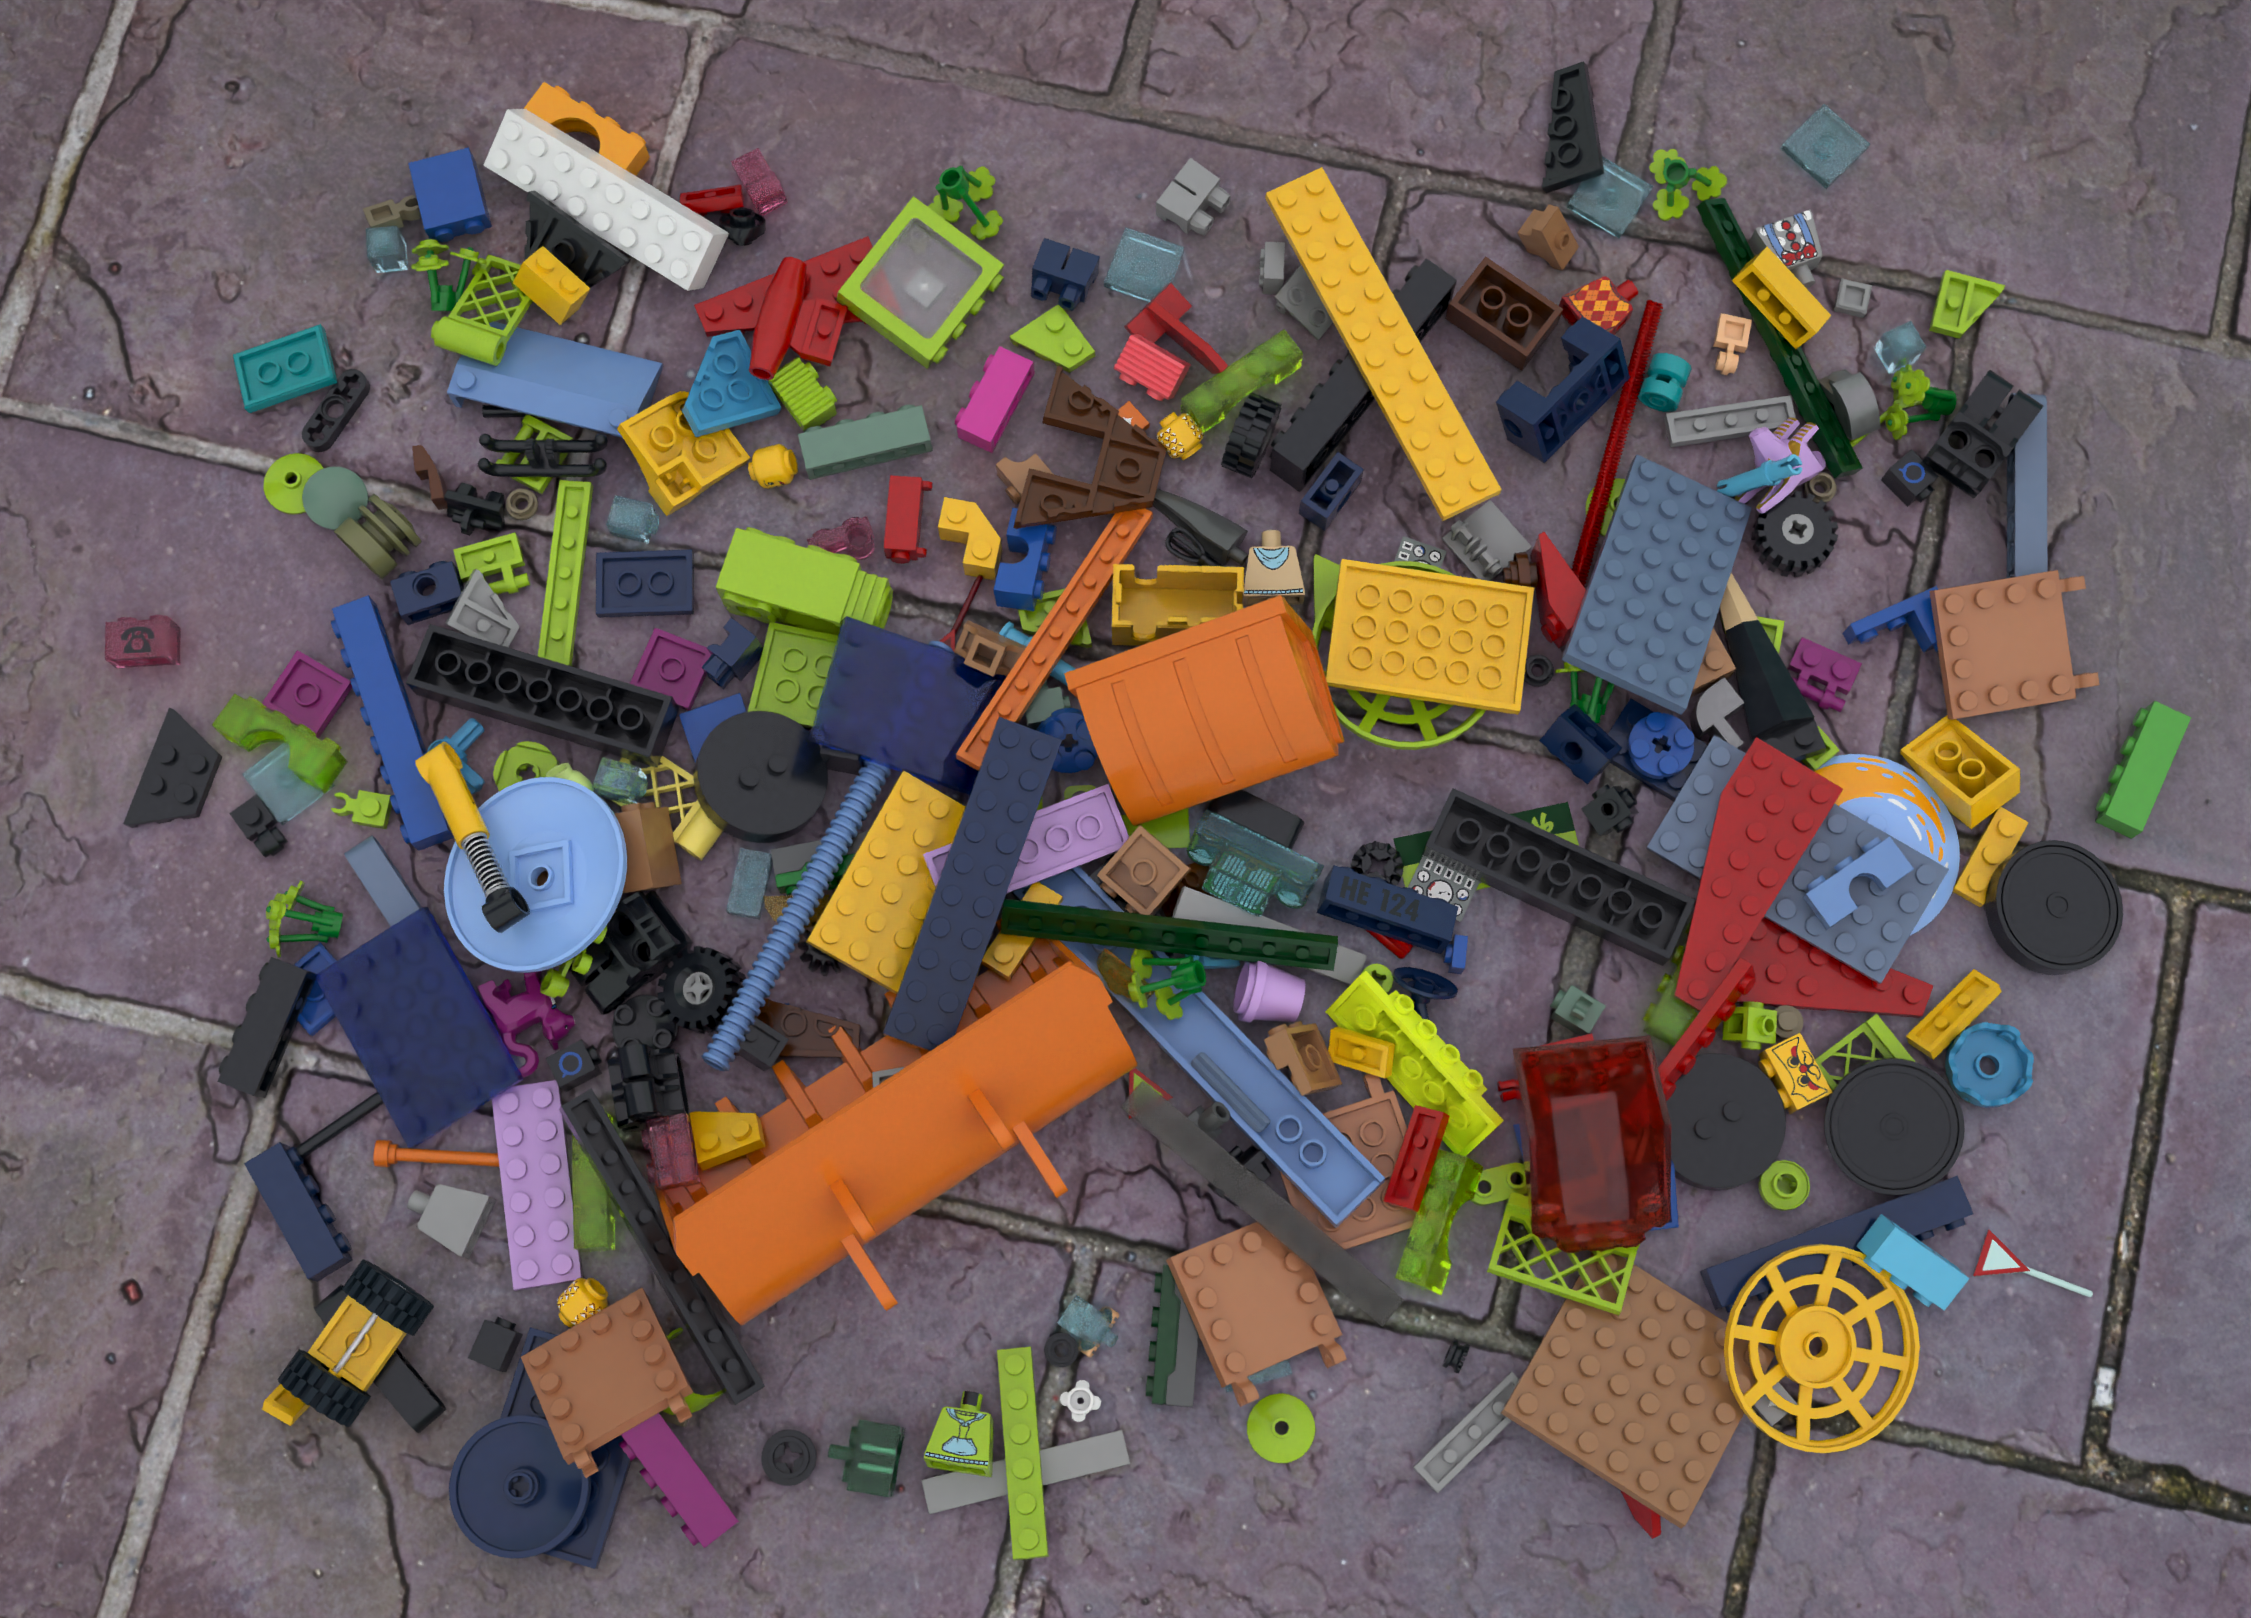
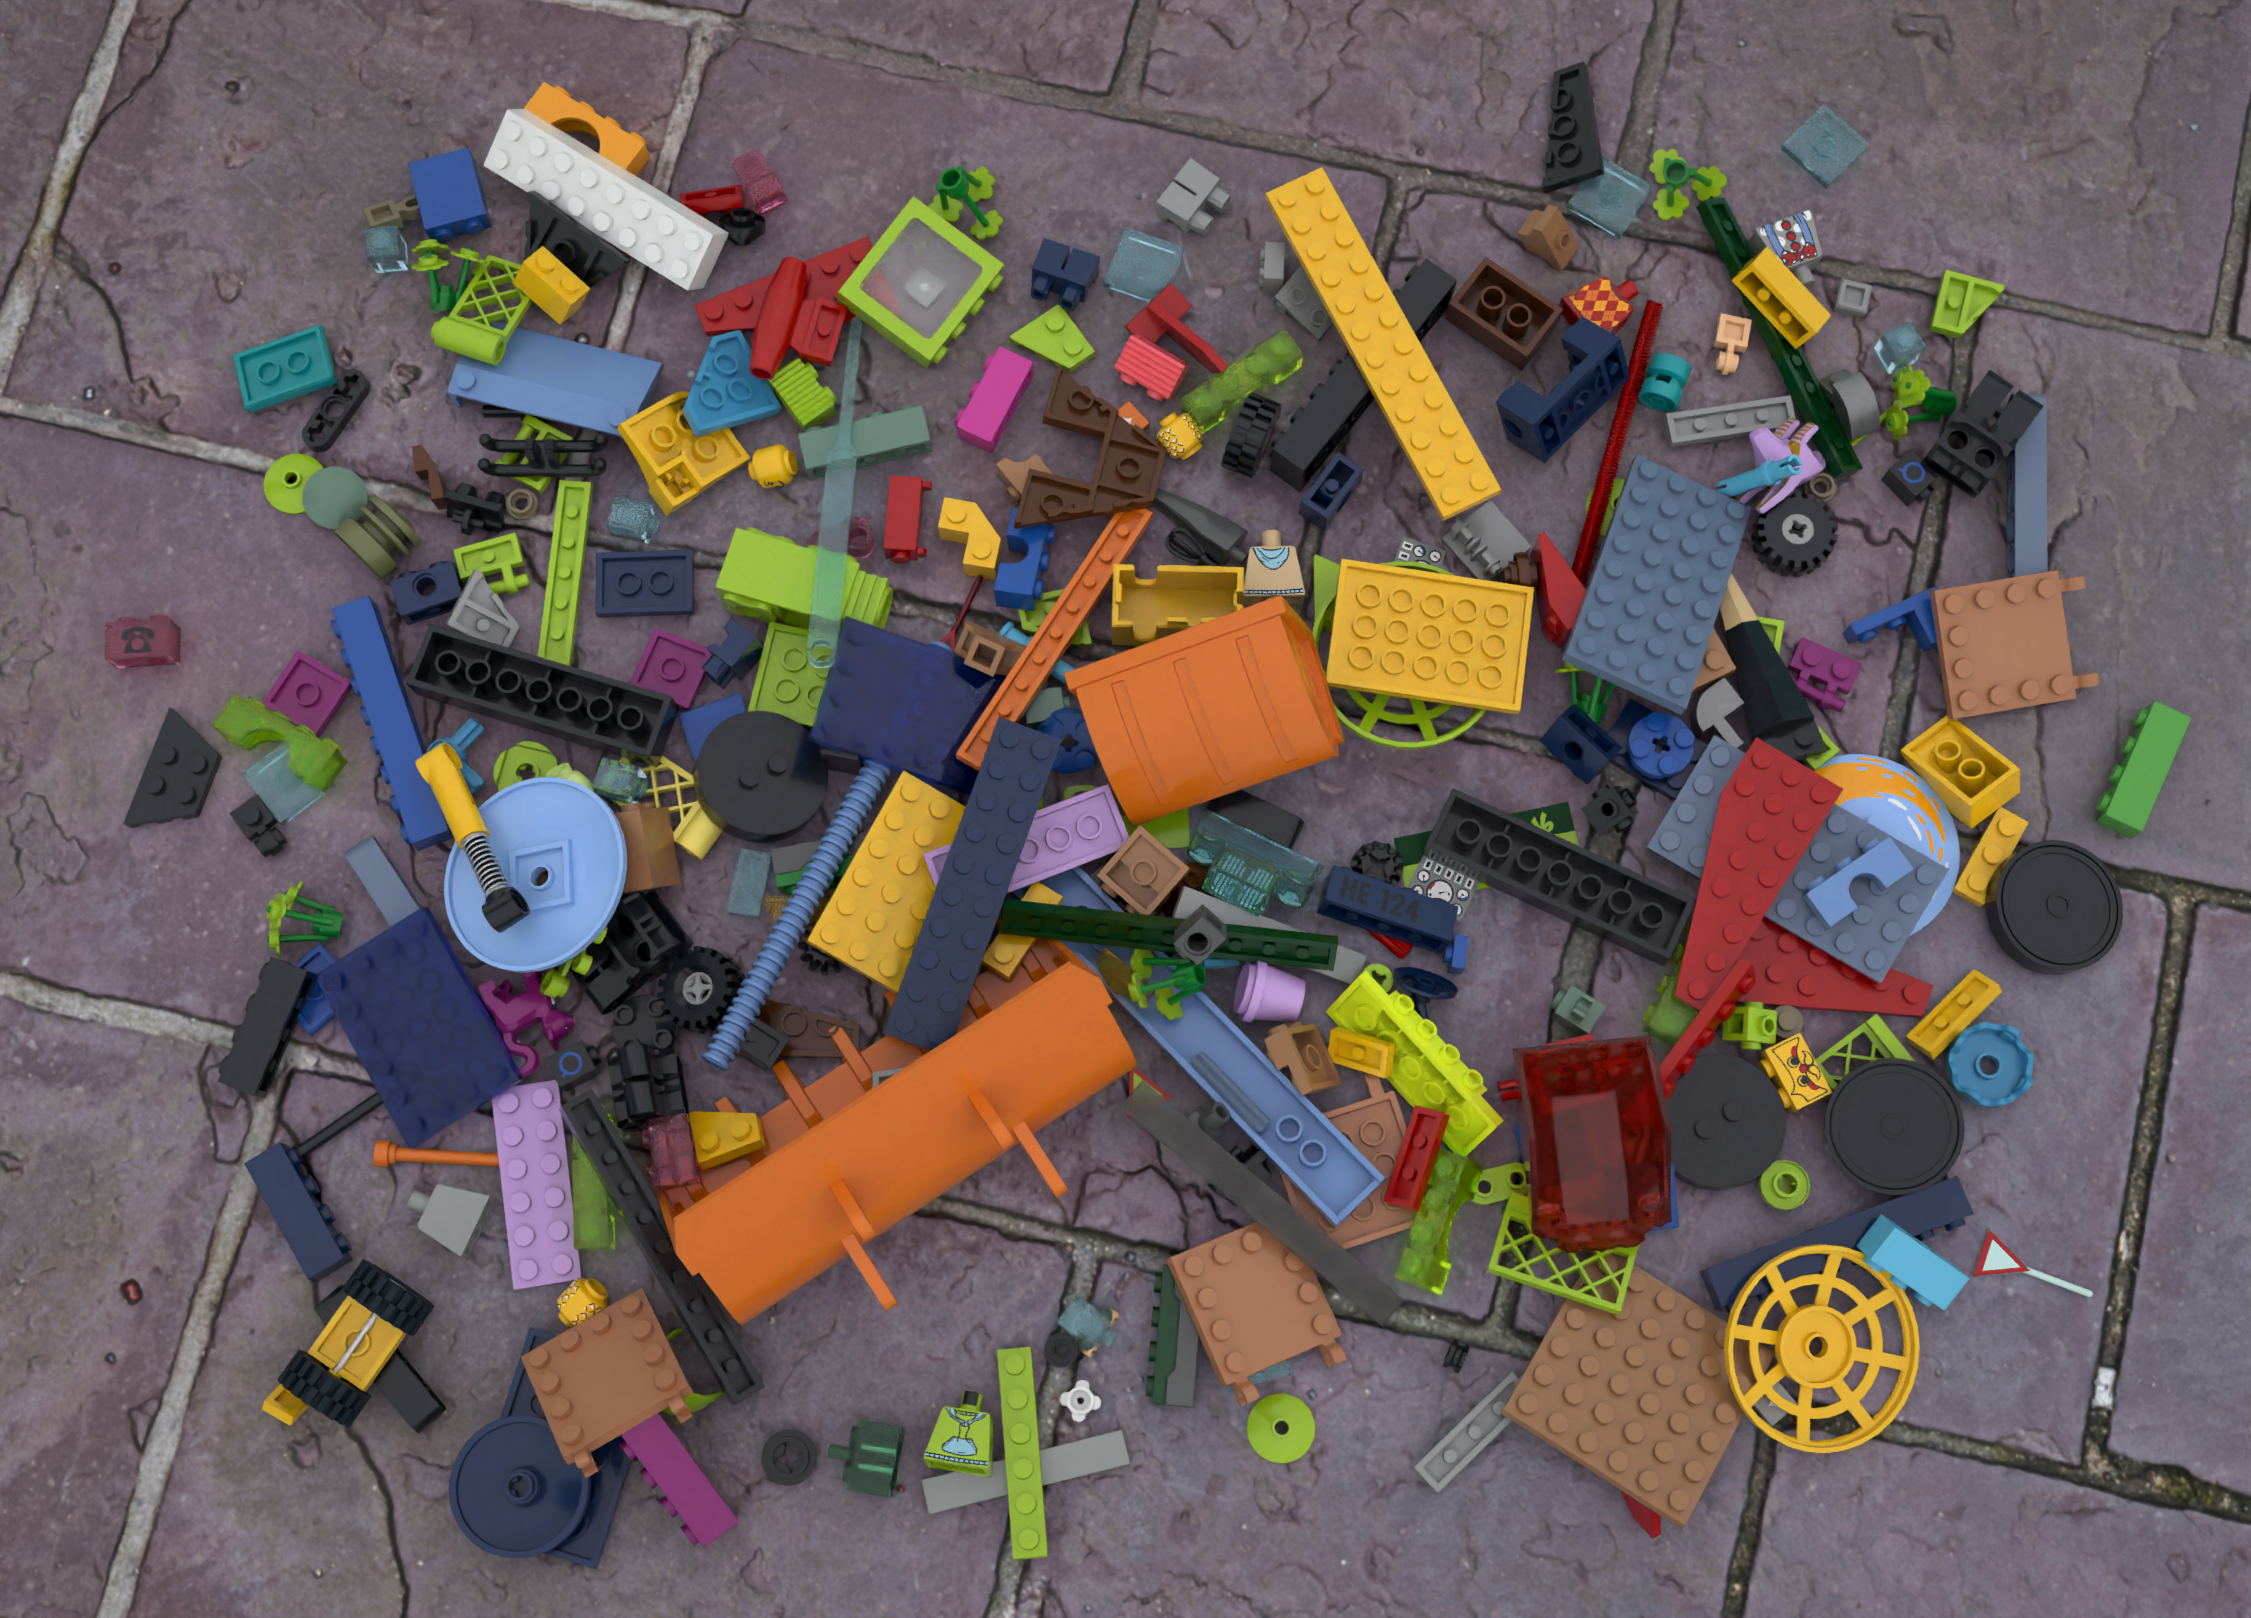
(368, 809): lime plate -> none
(496, 1344): black brick -> none
(835, 518): none -> clear light blue piece
(1202, 922): none -> dark grey brick
(1546, 667): black plate -> none

